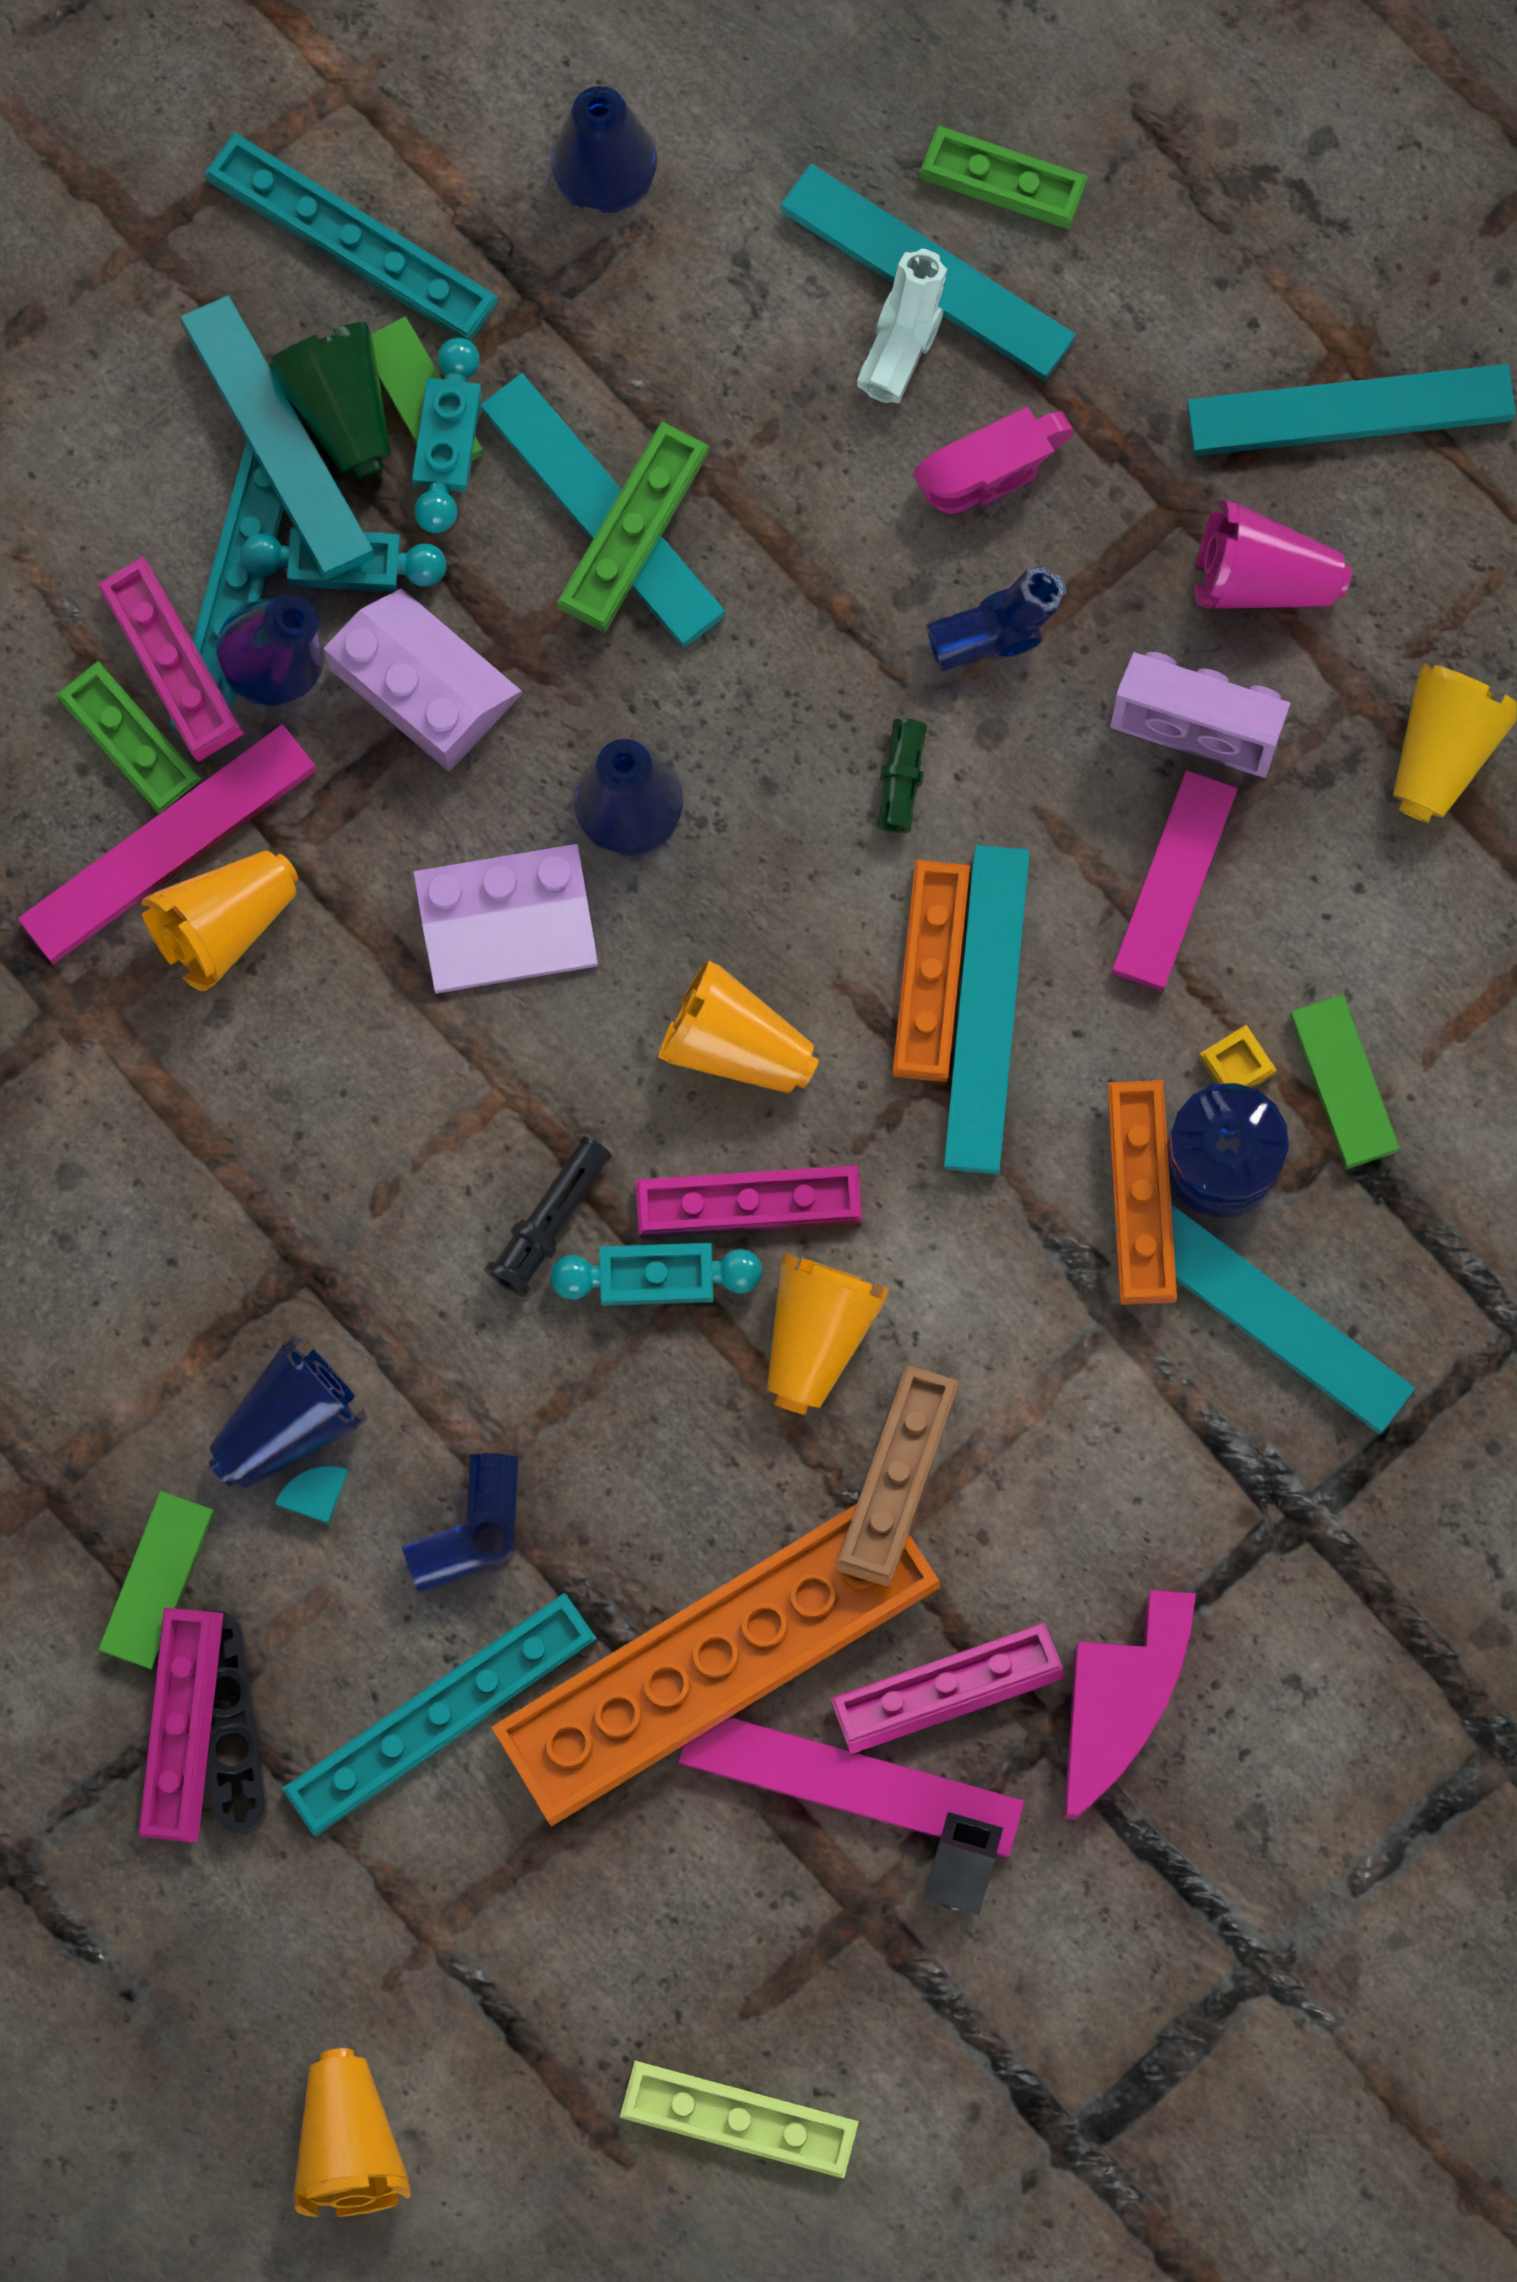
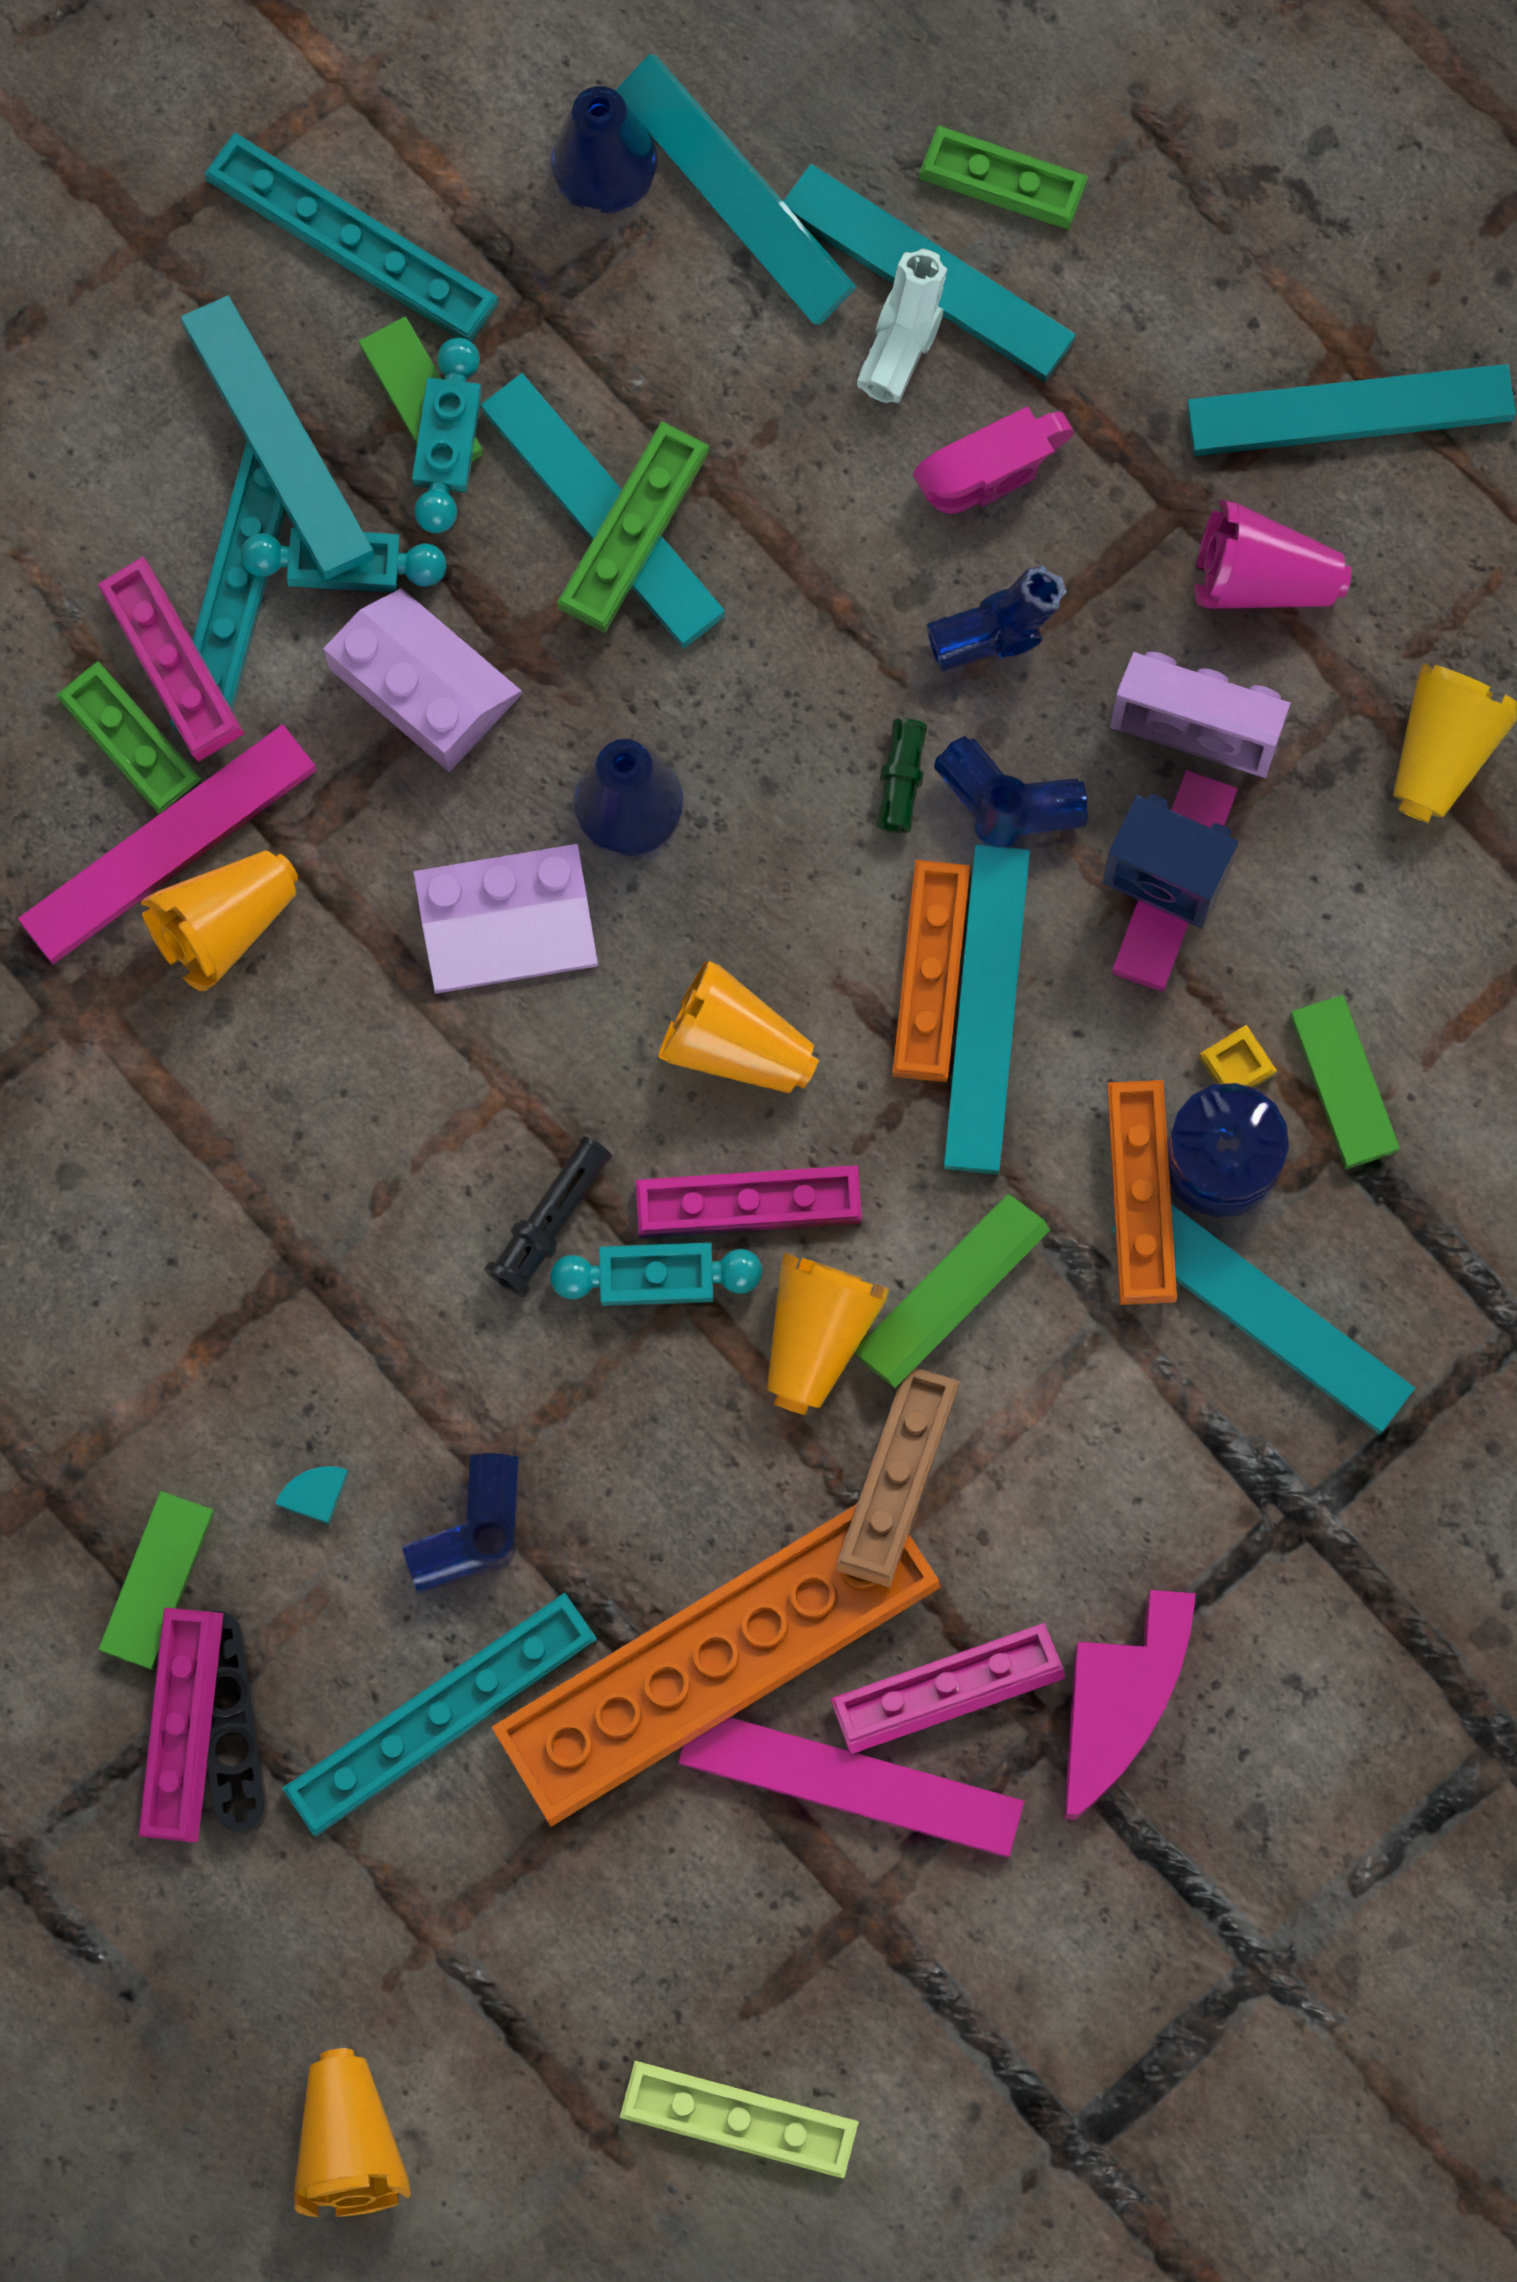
(272, 649): clear blue cone -> none
(284, 1417): clear blue cone -> none
(338, 396): dark green cone -> none
(735, 190): none -> teal tile
(951, 1290): none -> bright green tile
(963, 1863): black brick -> none
(1005, 804): none -> clear blue piece
(1170, 860): none -> dark blue container

